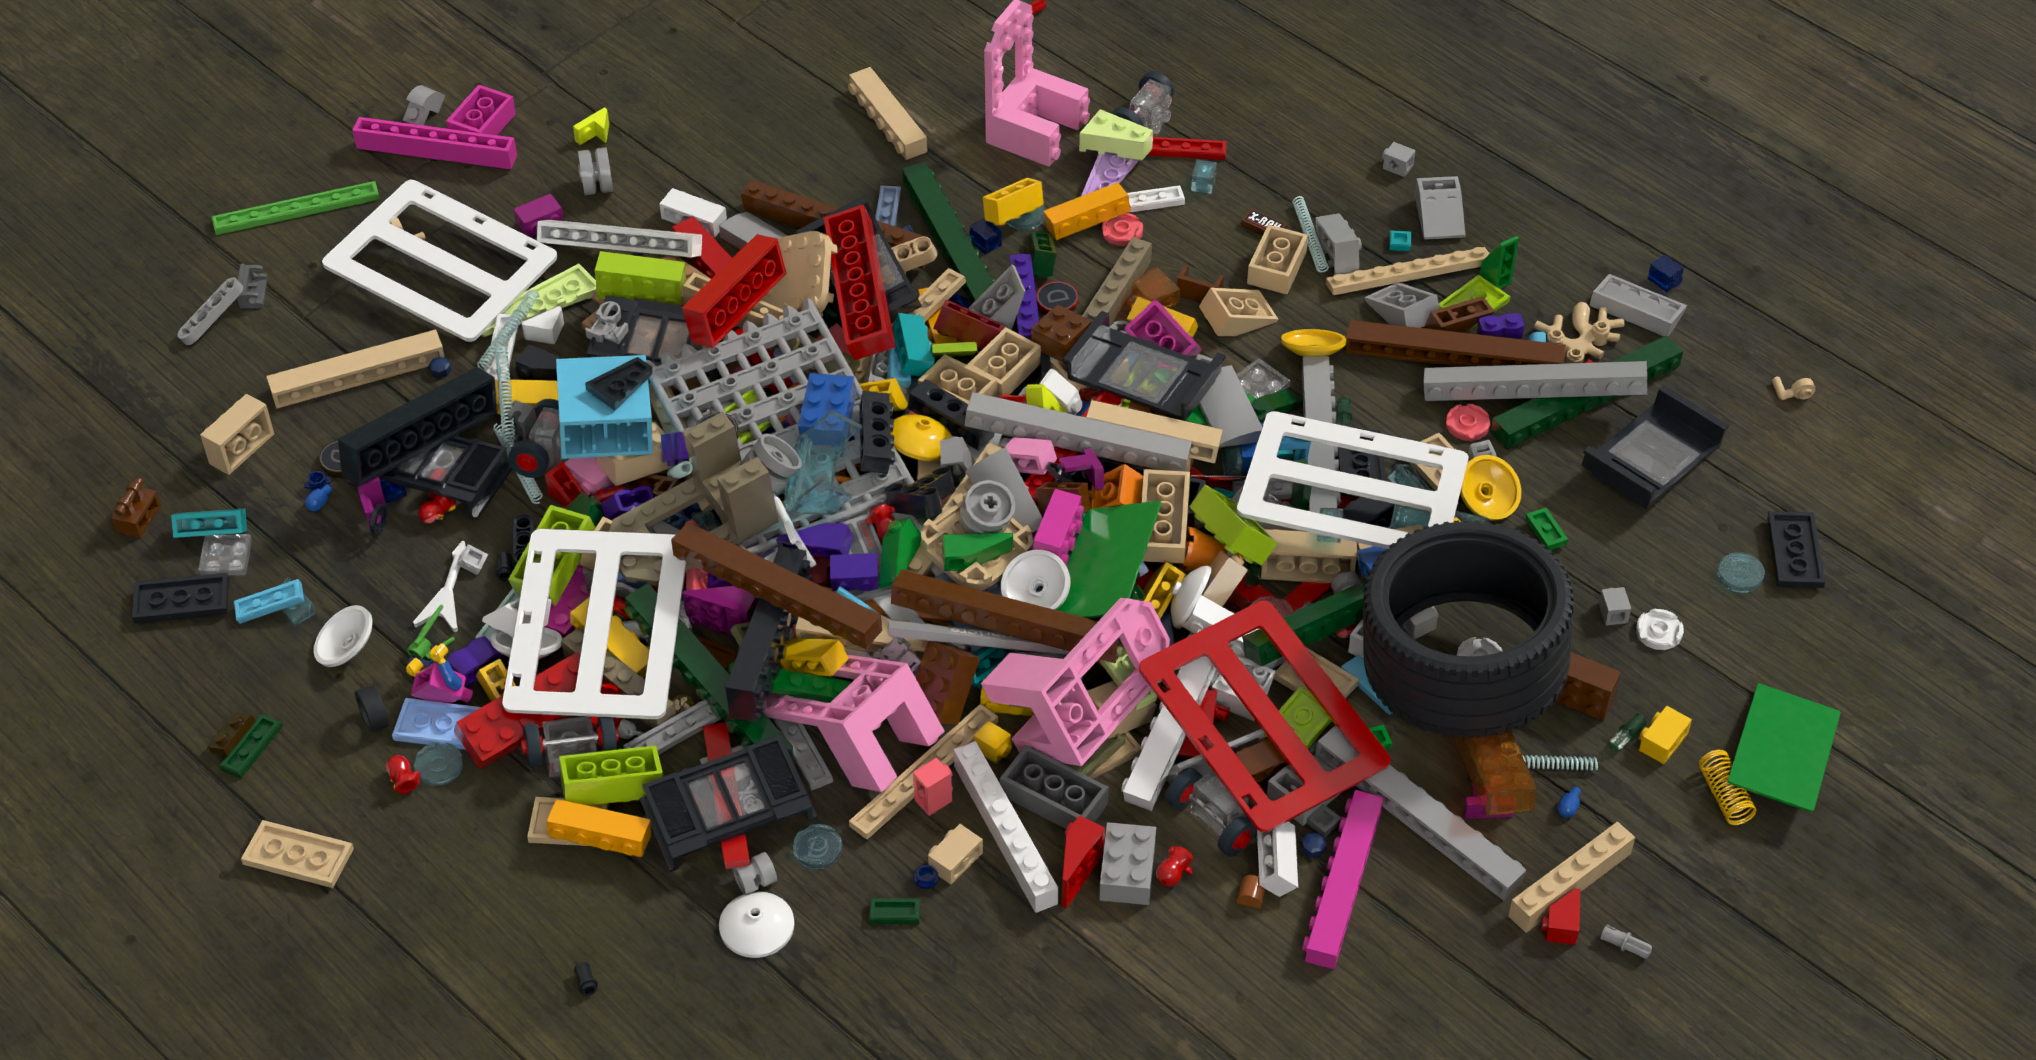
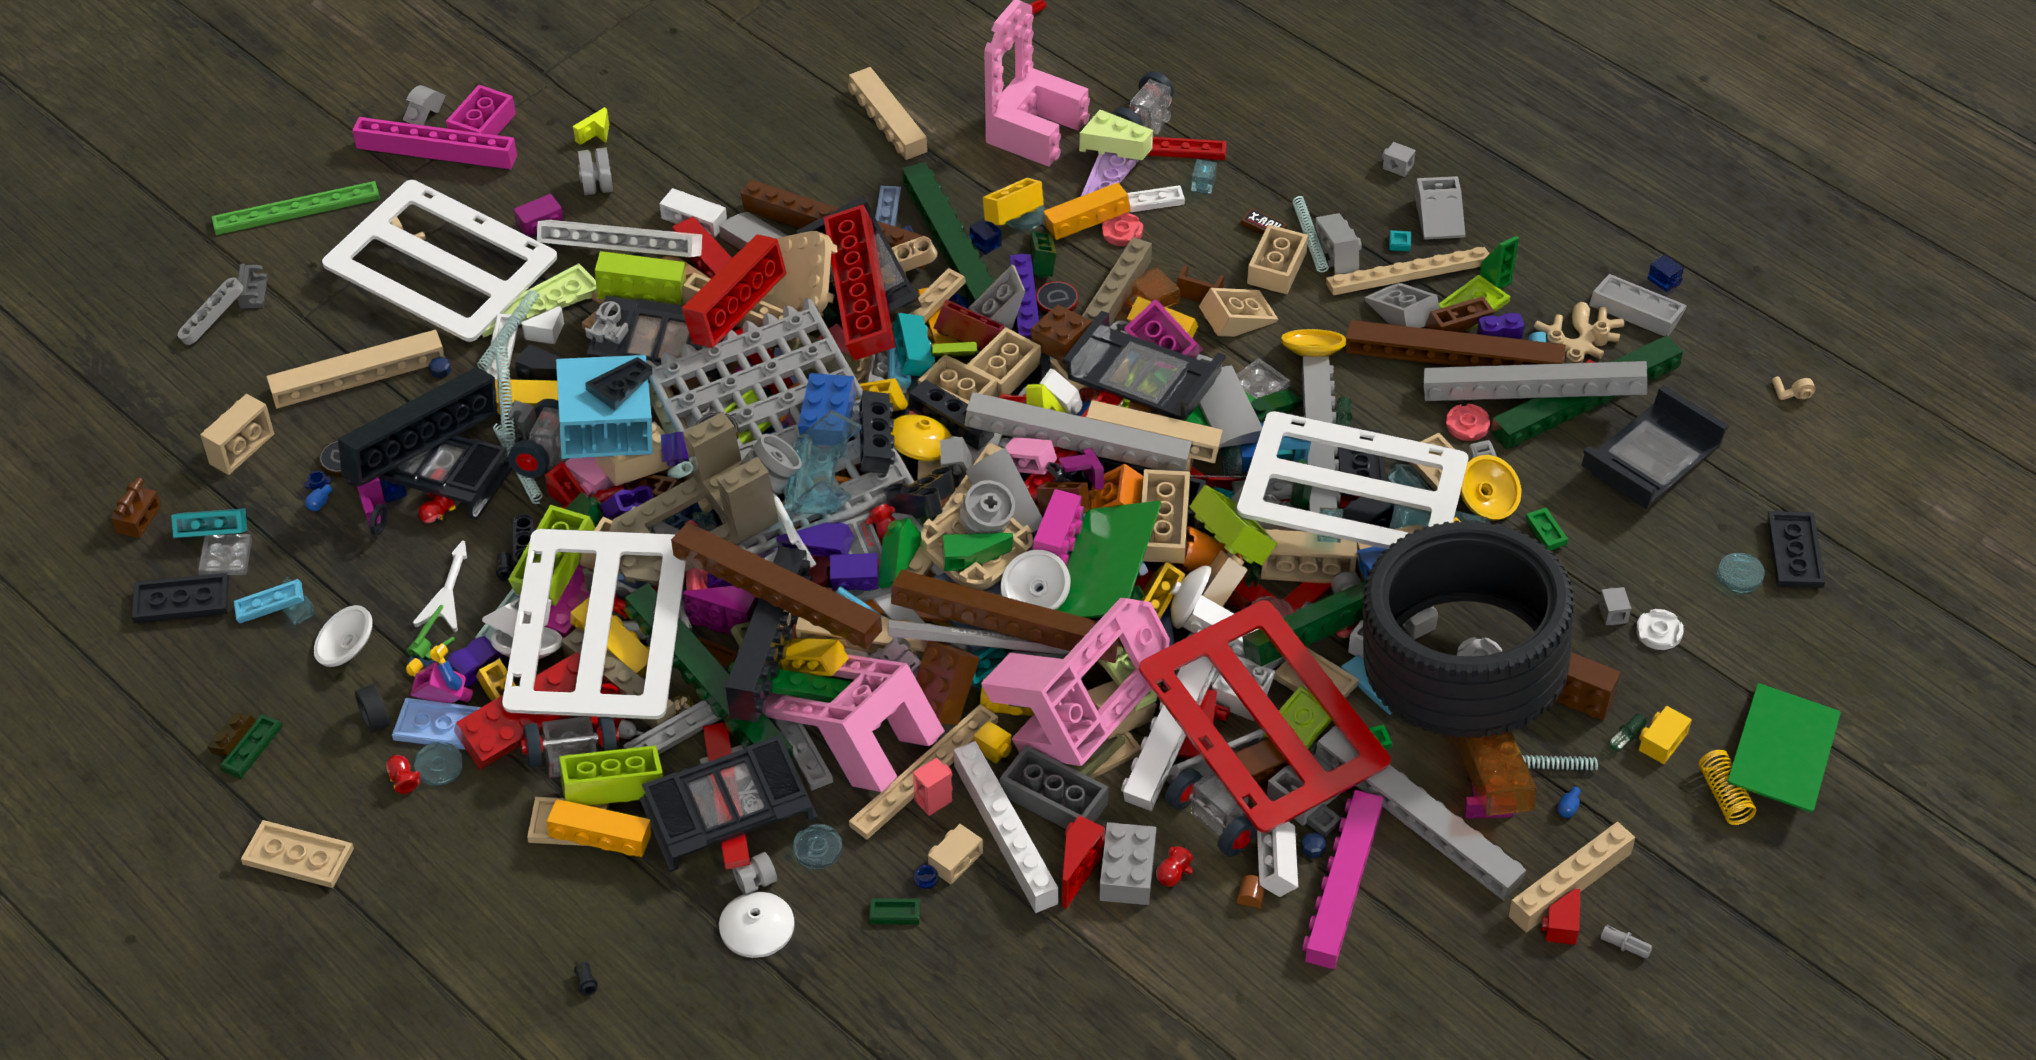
(472, 559): light grey tile -> none

